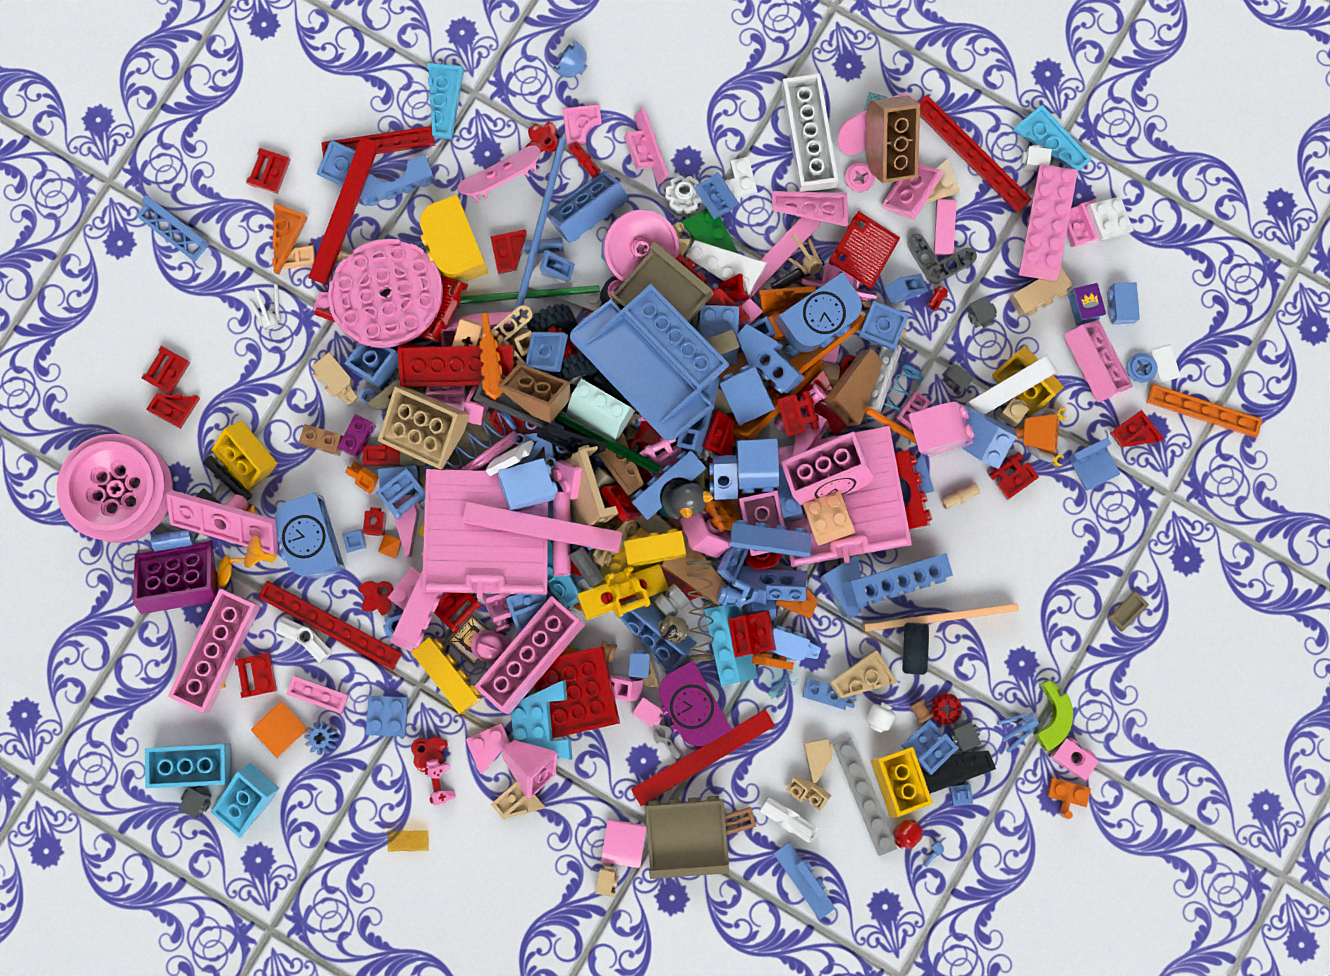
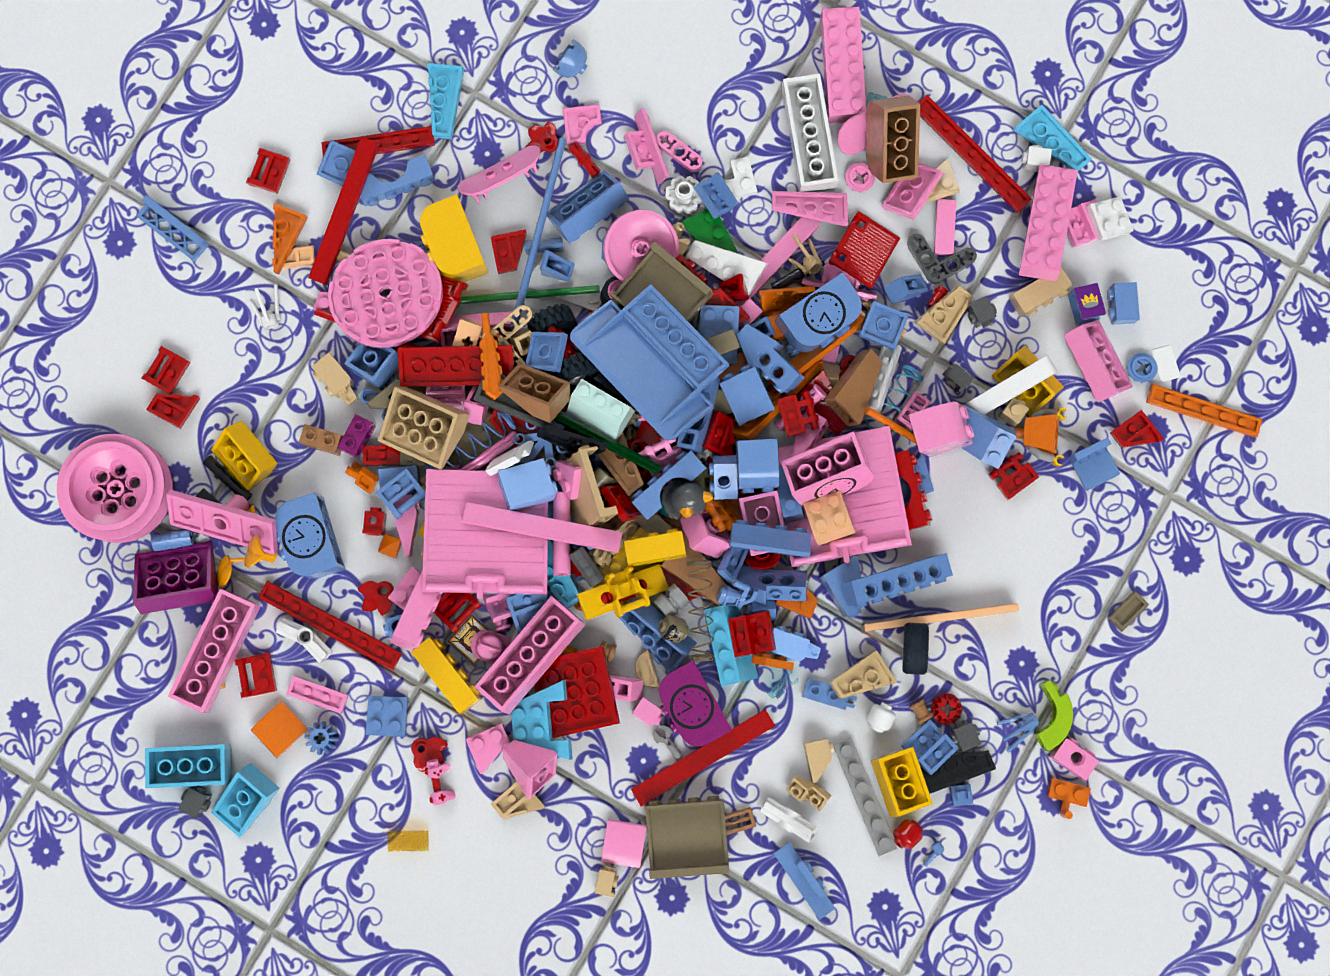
(354, 540): medium blue tile -> none
(639, 664): medium blue brick -> none
(665, 148): none -> bright pink beam
(842, 63): none -> bright pink brick
(945, 314): none -> tan wing
(960, 495): tan pin -> none

